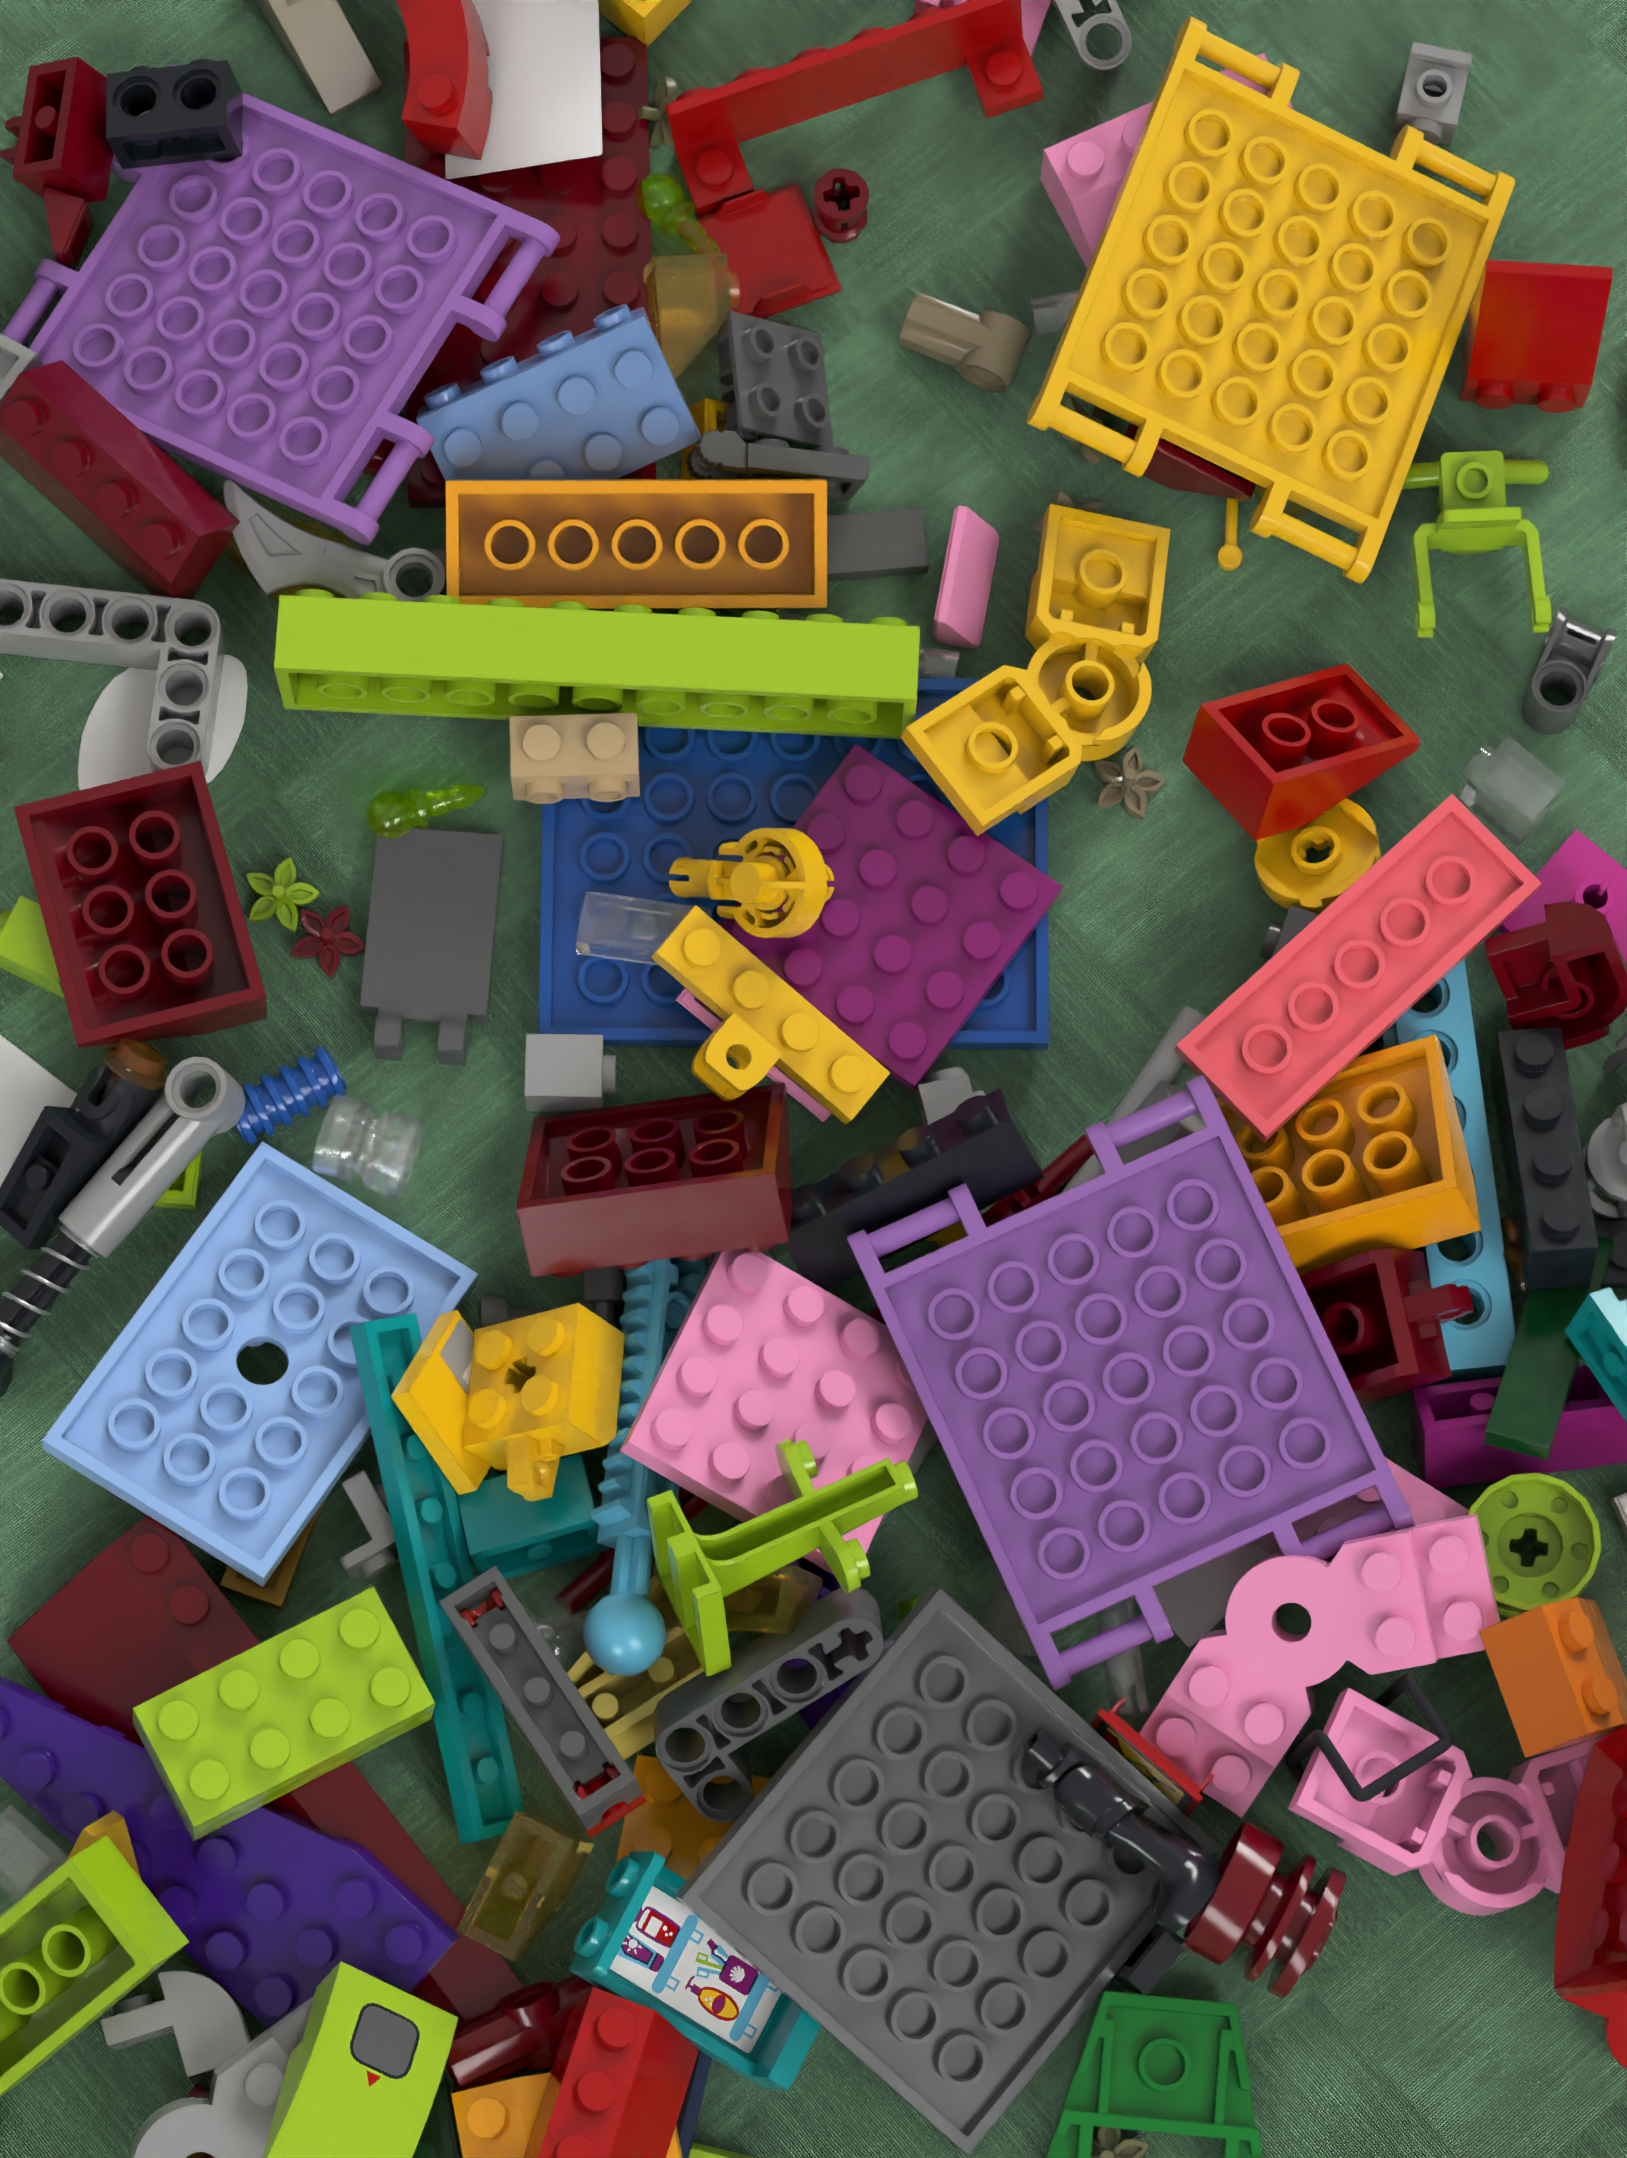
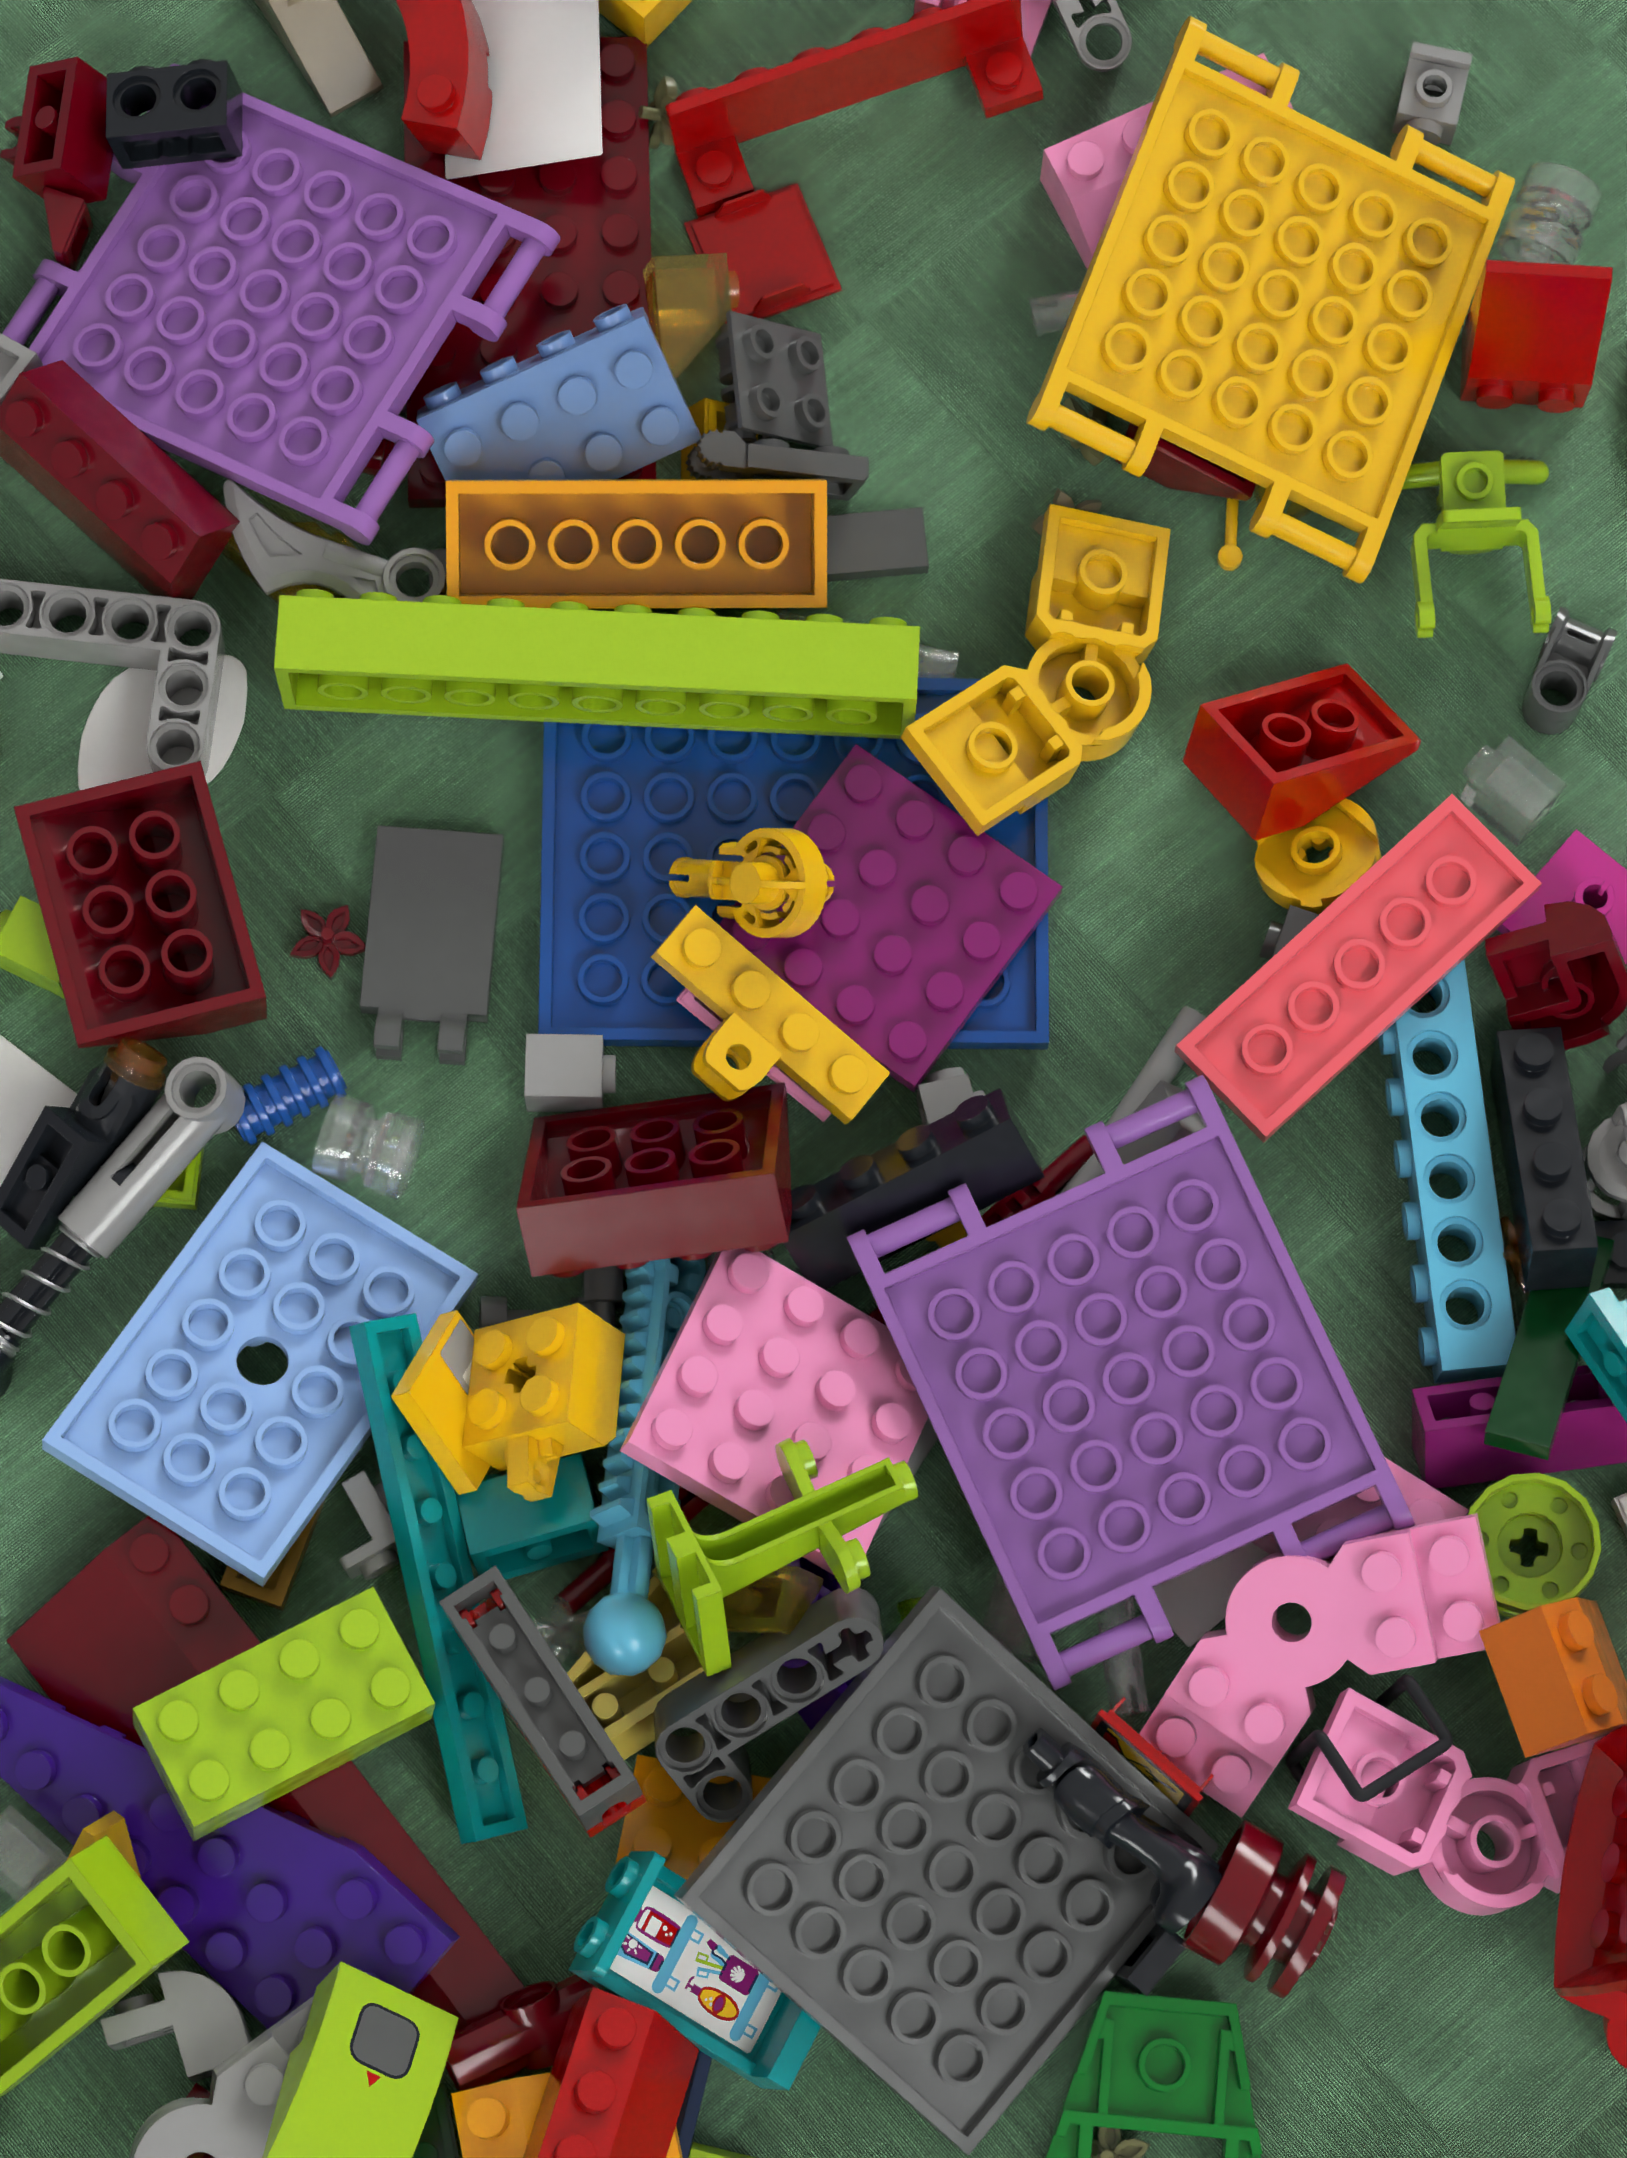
(280, 895): lime plant -> none
(395, 813): clear neon green bar -> none
(524, 1884): clear yellow slope -> none
(574, 757): tan brick -> none
(626, 926): clear slope -> none
(663, 202): clear neon green bar -> none
(852, 193): dark red bush -> none
(965, 580): bright pink slope -> none
(980, 347): dark tan piece -> none
(1128, 783): dark tan plant -> none
(1367, 1161): light orange slope -> none
(1386, 1320): dark red hinge -> none
(1550, 215): none -> clear wheel

